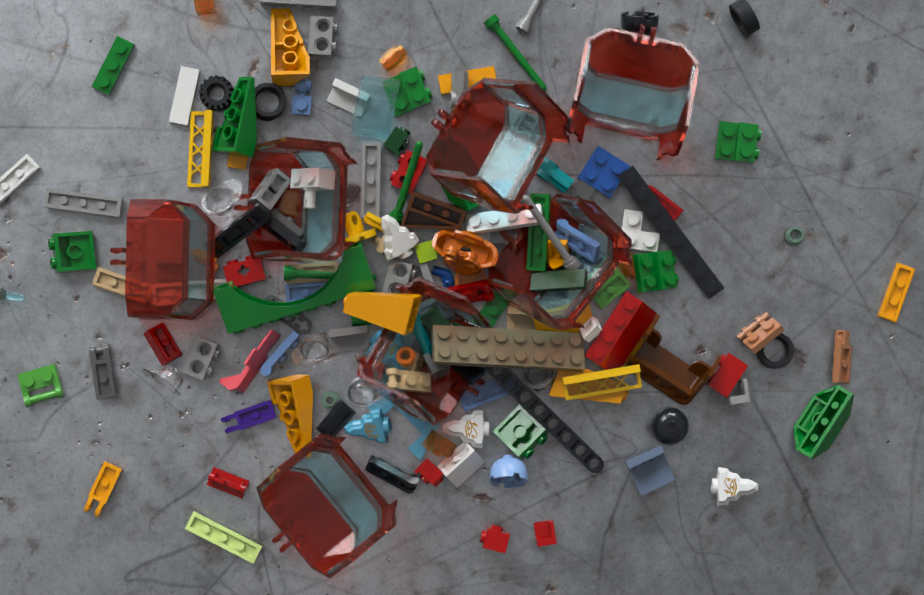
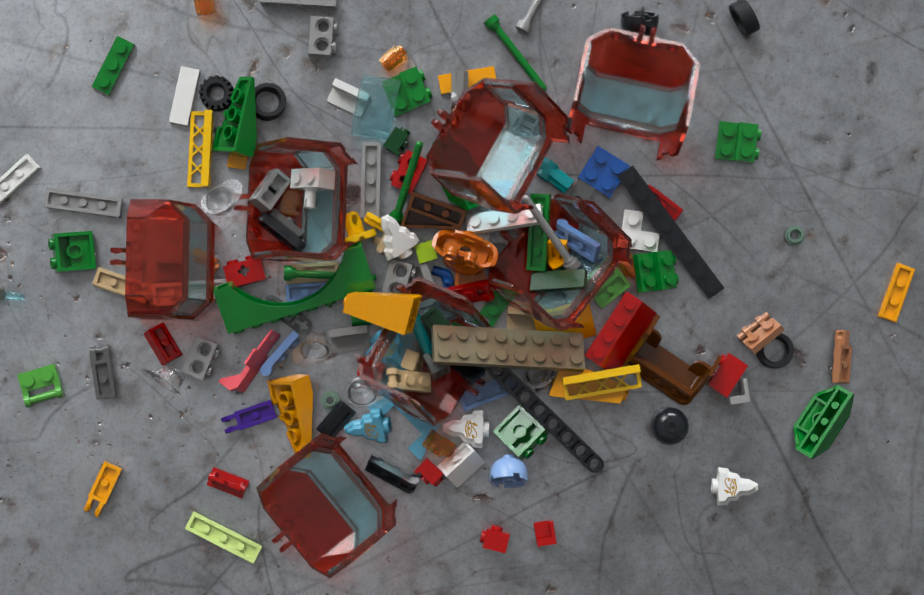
(241, 228): black hinge -> none
(288, 54): light orange wedge -> none
(301, 103): medium blue plate -> none
(399, 356): orange plate -> none
(591, 329): white plate -> none
(650, 470): sand blue bracket -> none

